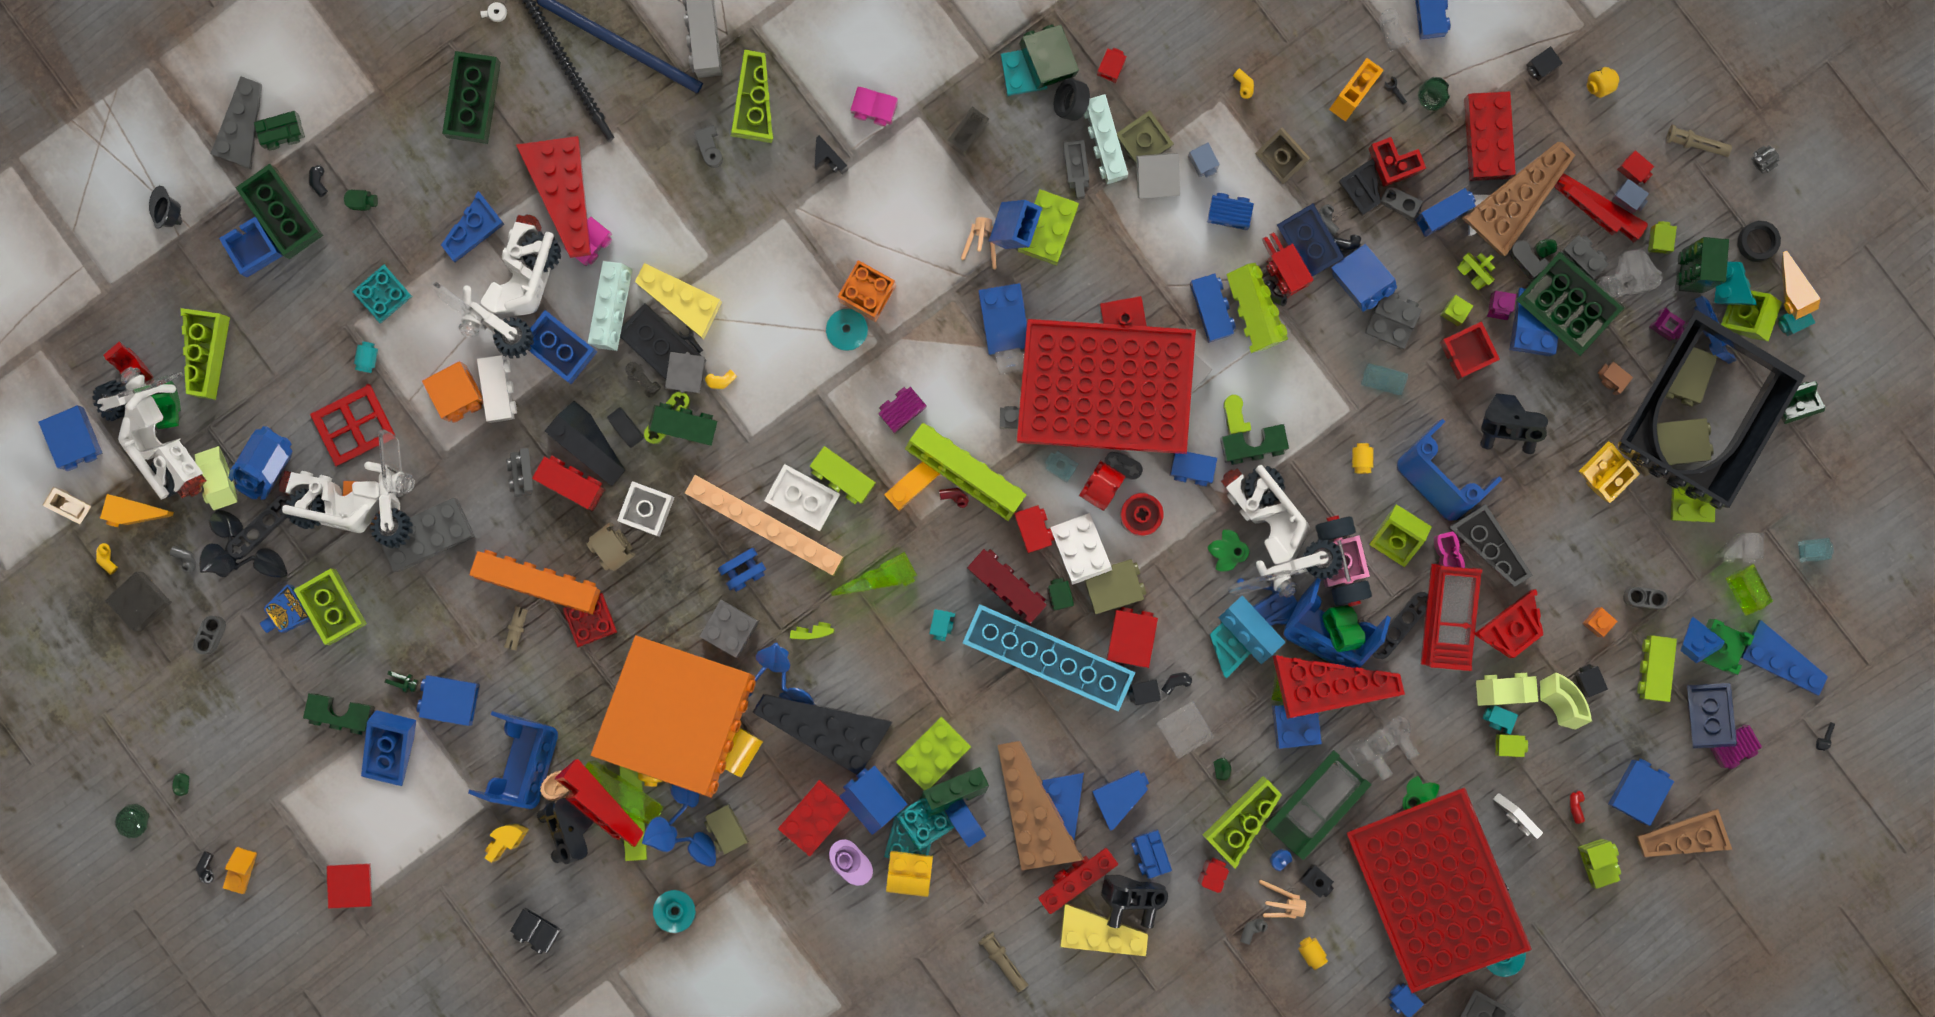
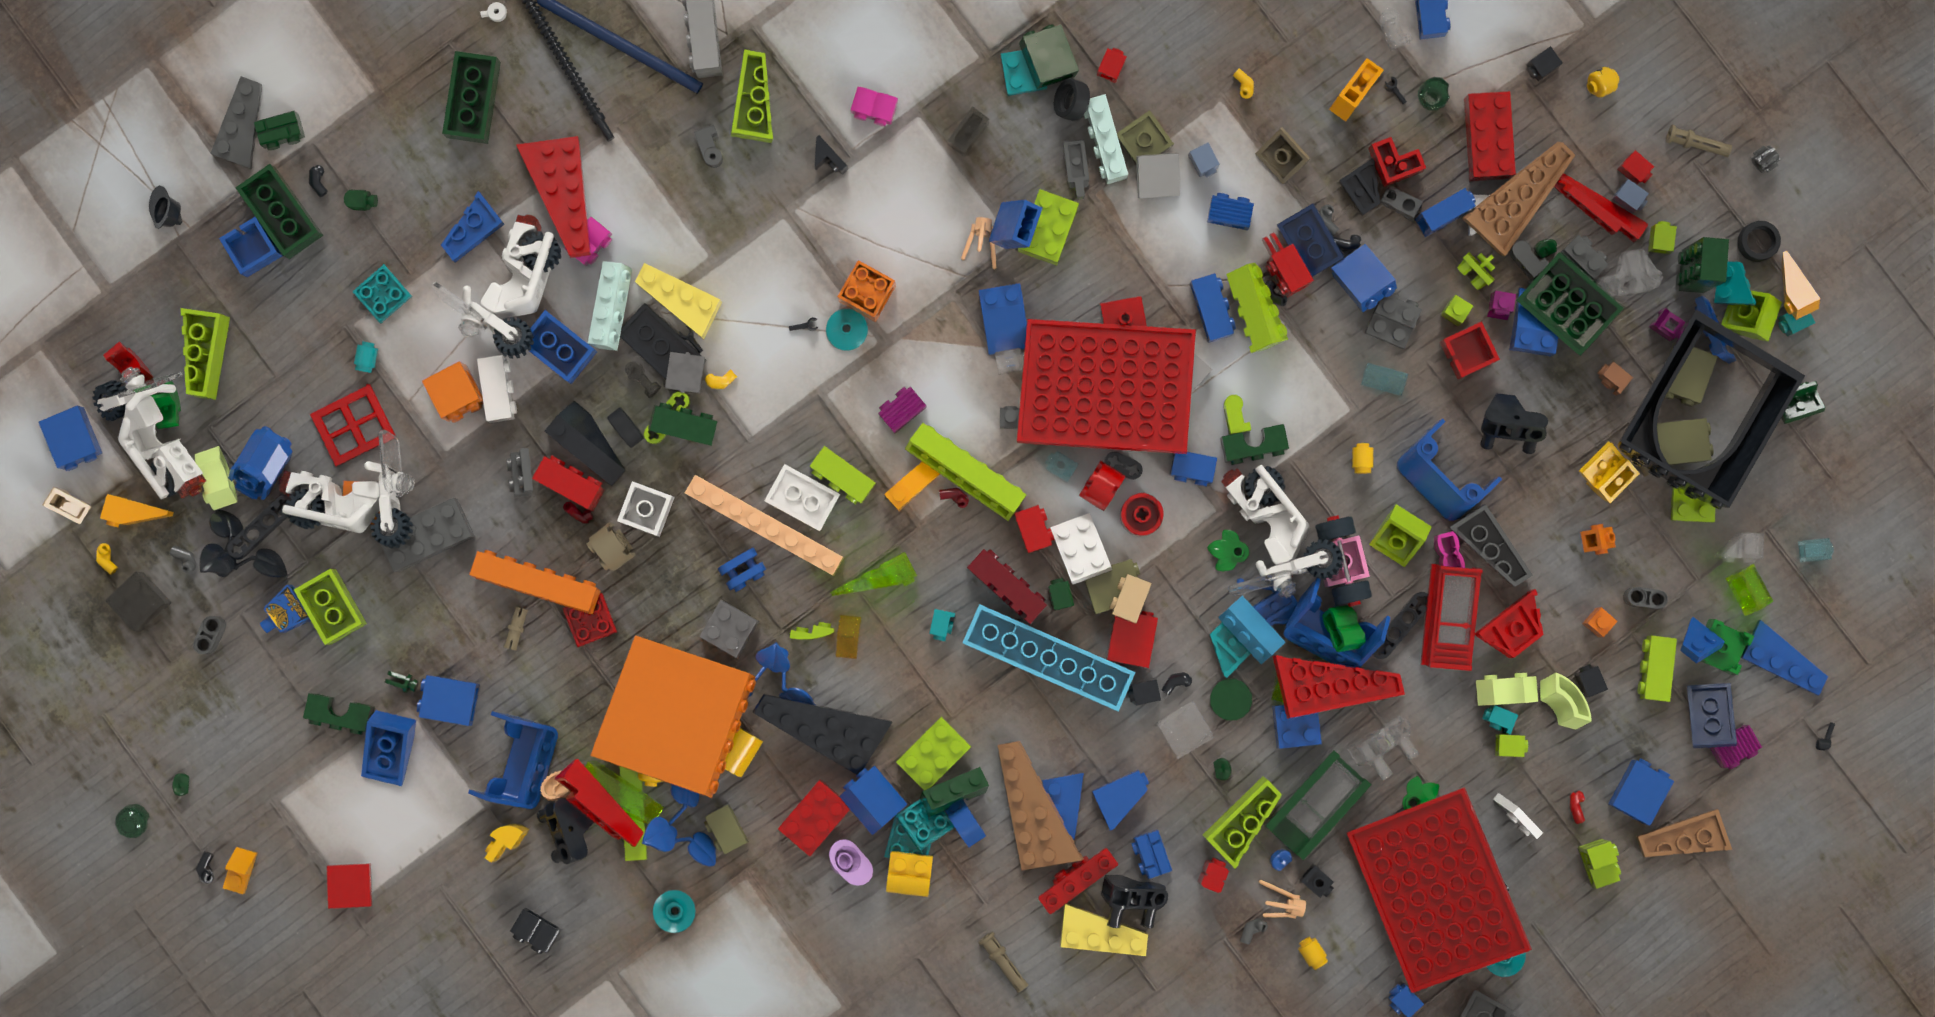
(574, 512): none -> dark red arm
(804, 325): none -> black hand
(848, 636): none -> clear yellow slope
(1130, 599): none -> tan brick
(1230, 699): none -> dark green tile
(1598, 539): none -> orange brick

